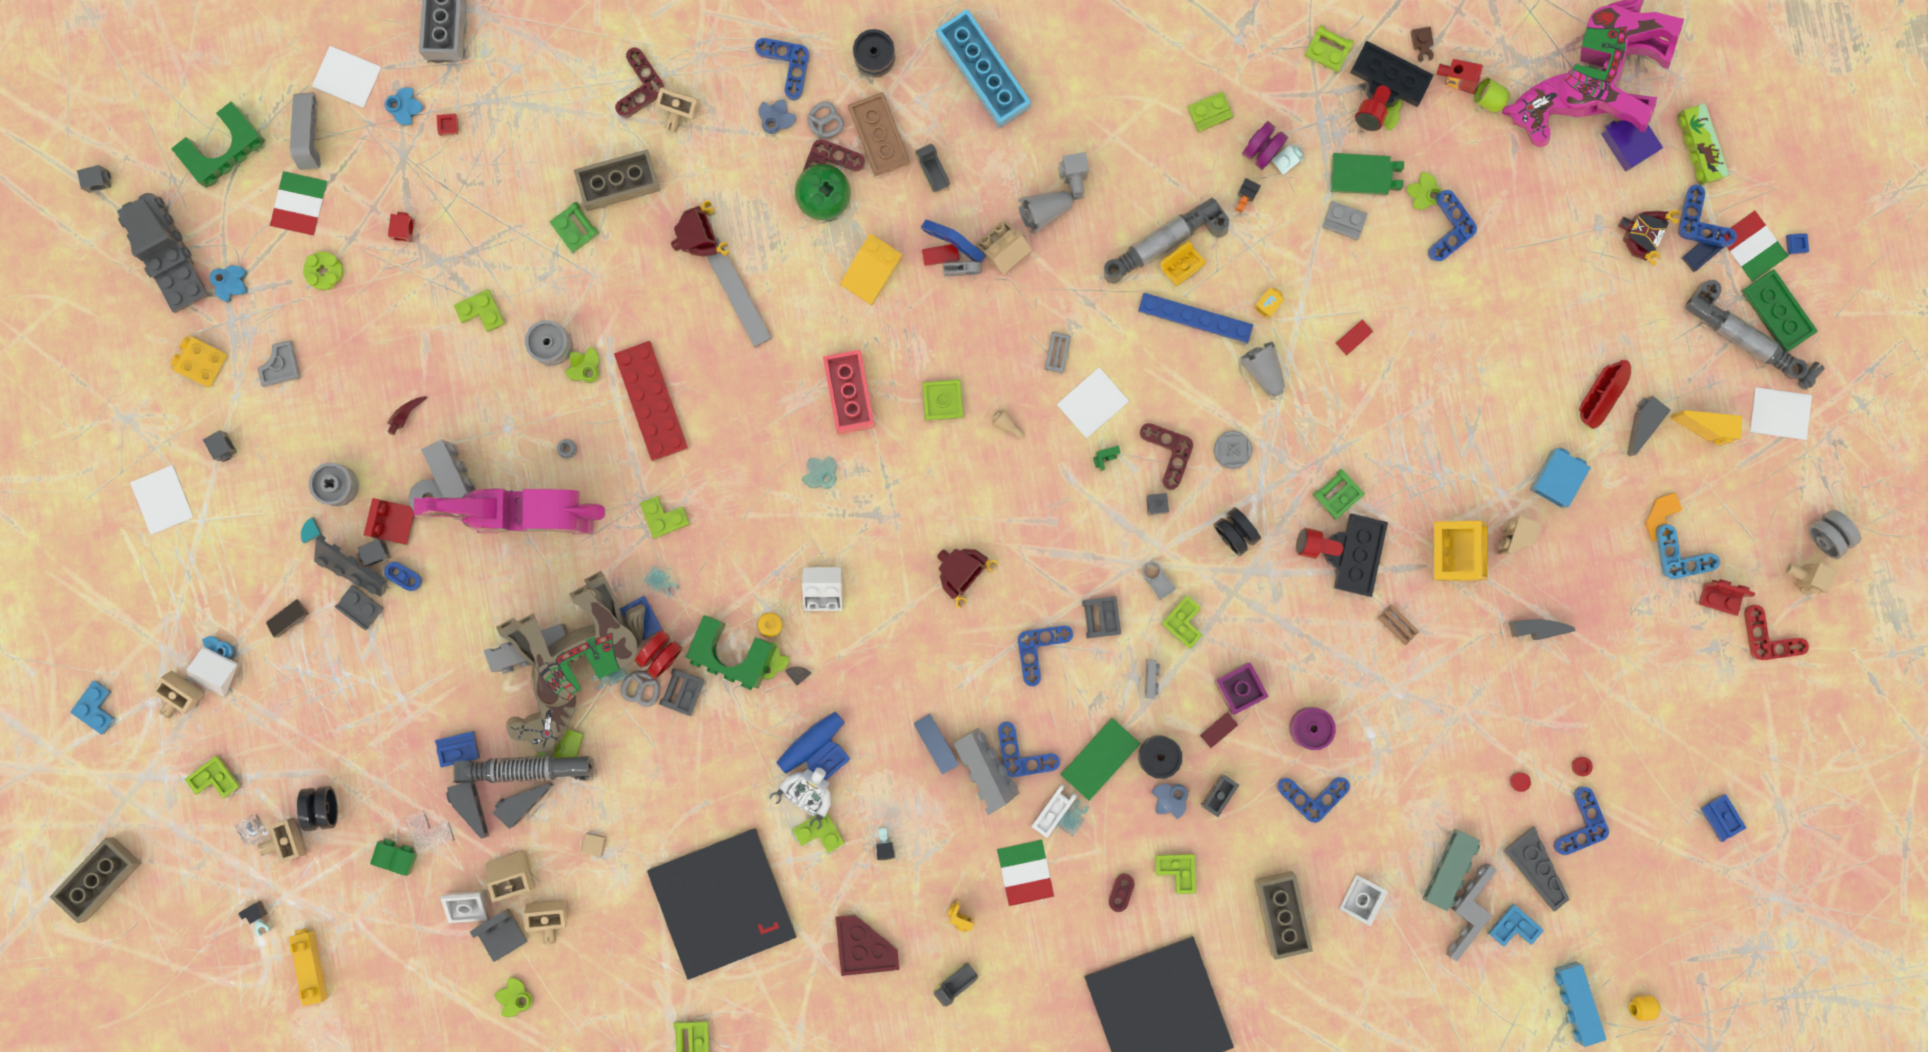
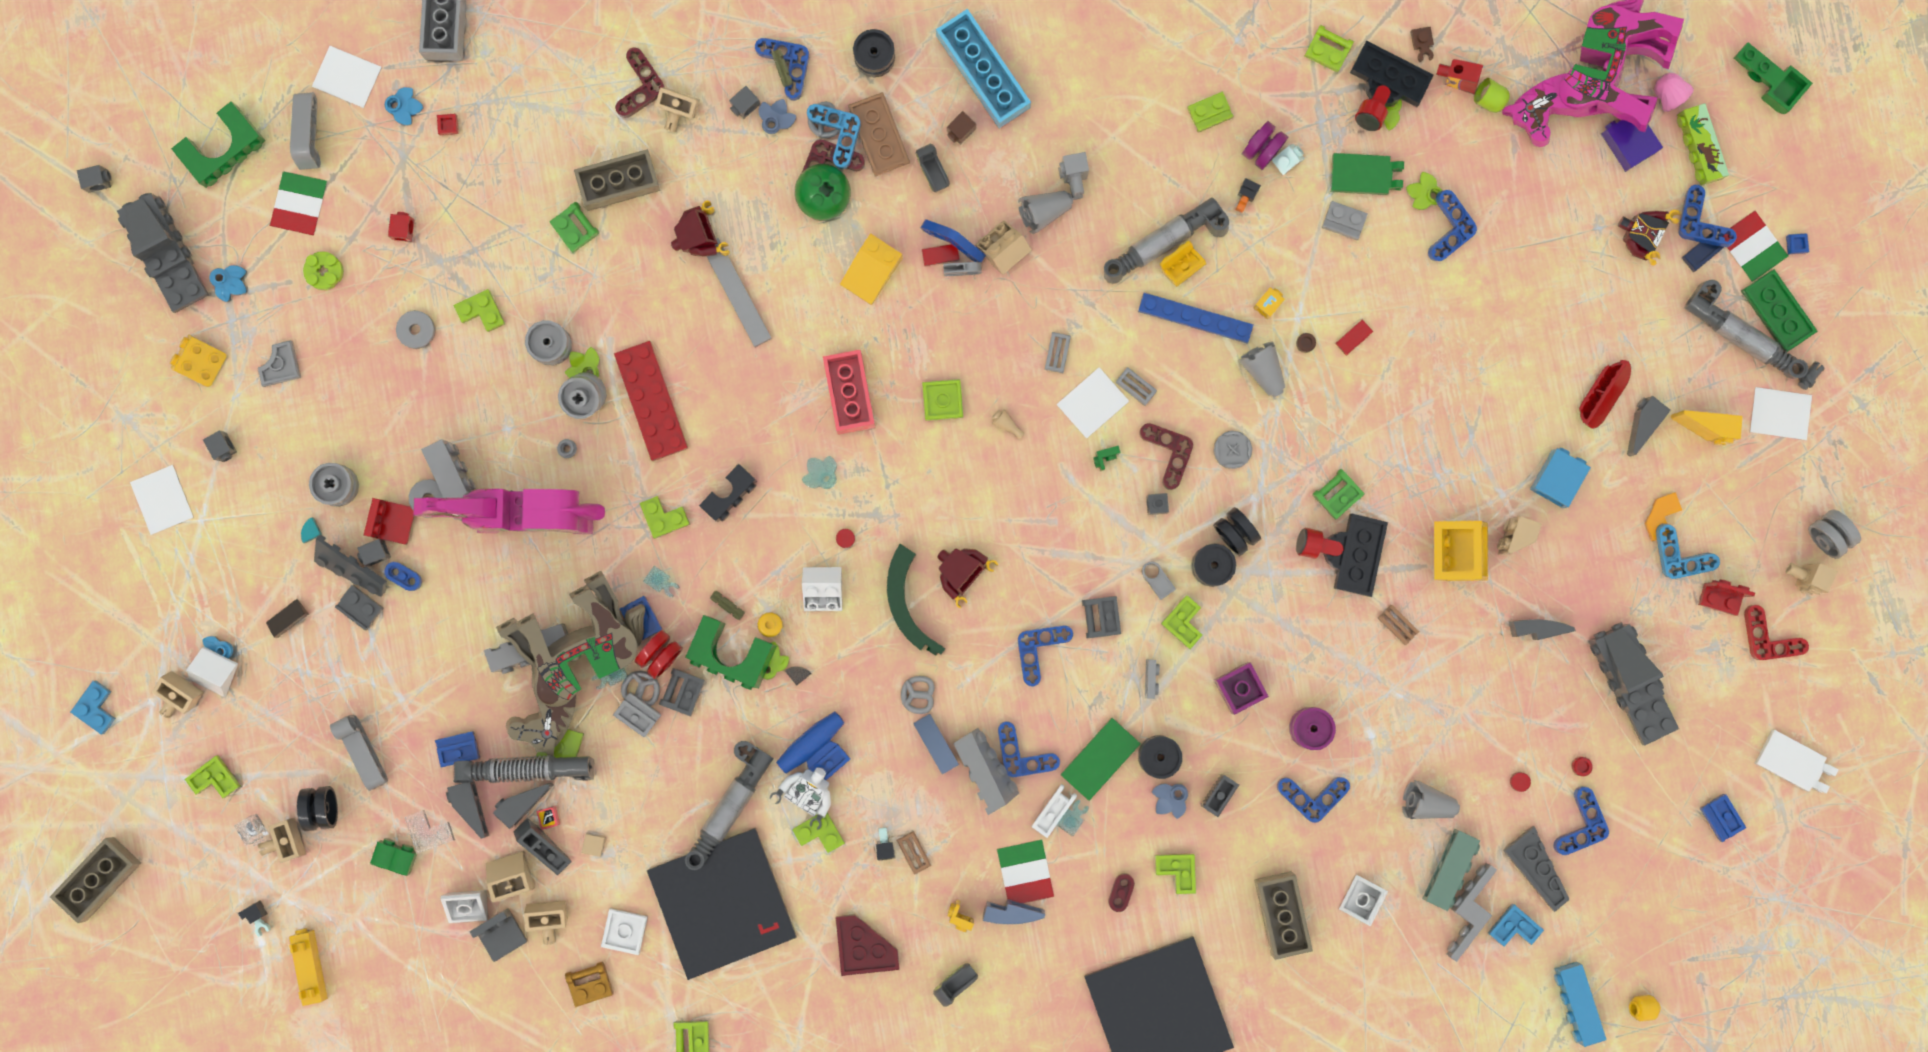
(360, 750): none -> light grey beam
(400, 416): dark red bar -> none
(404, 326): none -> light grey tile
(511, 997): lime plate -> none
(541, 846): none -> dark grey slope
(548, 817): none -> slope
(582, 395): none -> light grey wheel
(591, 990): none -> pearl gold plate
(624, 931): none -> white tile
(637, 714): none -> light grey plate
(727, 605): none -> olive axle
(732, 802): none -> piece
(741, 483): none -> black arch
(744, 102): none -> dark grey brick
(782, 68): none -> olive axle
(842, 125): none -> dark azure beam
(845, 538): none -> red tile
(896, 598): none -> dark green arch
(917, 694): none -> light grey piece
(921, 867): none -> medium nougat tile
(961, 128): none -> reddish brown brick
(1012, 913): none -> sand blue slope
(1123, 377): none -> light grey tile
(1202, 567): none -> black wheel
(1218, 730): dark red piece -> none
(1306, 342): none -> reddish brown tile
(1428, 803): none -> light grey cone
(1634, 681): none -> dark grey wedge
(1672, 91): none -> bright pink hair
(1784, 86): none -> green plate
(1794, 762): none -> white tile

